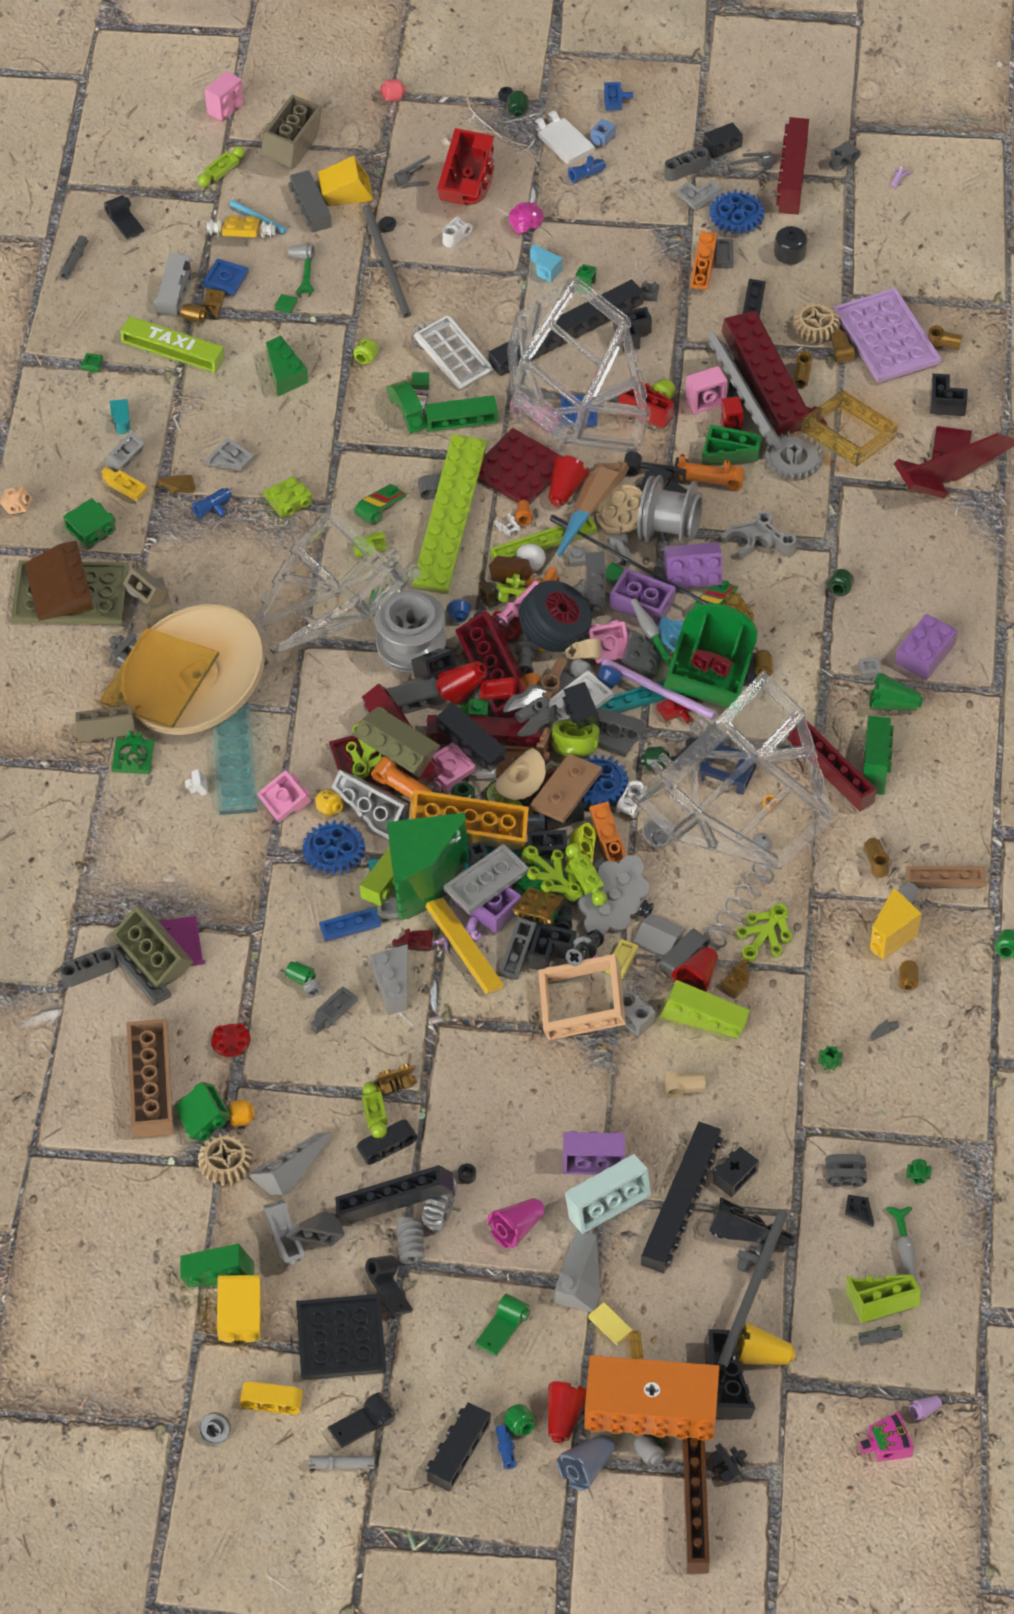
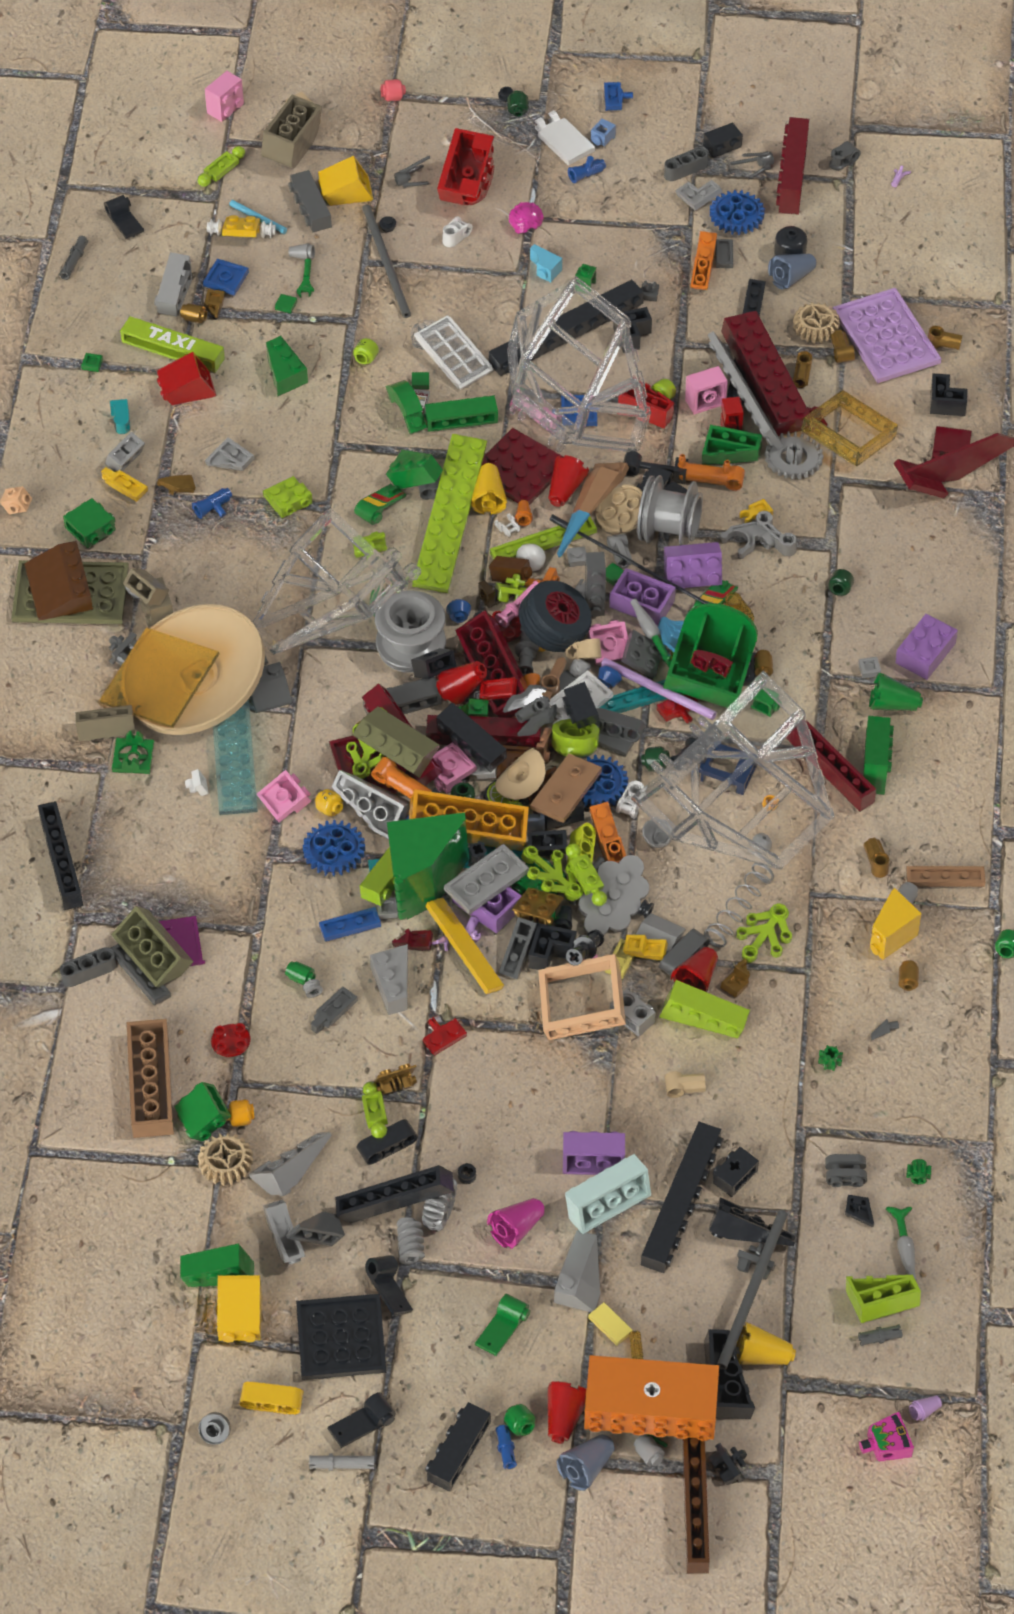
(60, 855): none -> black brick
(185, 380): none -> red slope
(272, 689): none -> dark grey slope
(413, 469): none -> green wedge
(443, 1035): none -> red plate
(488, 491): none -> yellow cone
(645, 948): none -> yellow slope
(754, 509): none -> yellow plate
(764, 703): none -> green window
(790, 268): none -> sand blue cone

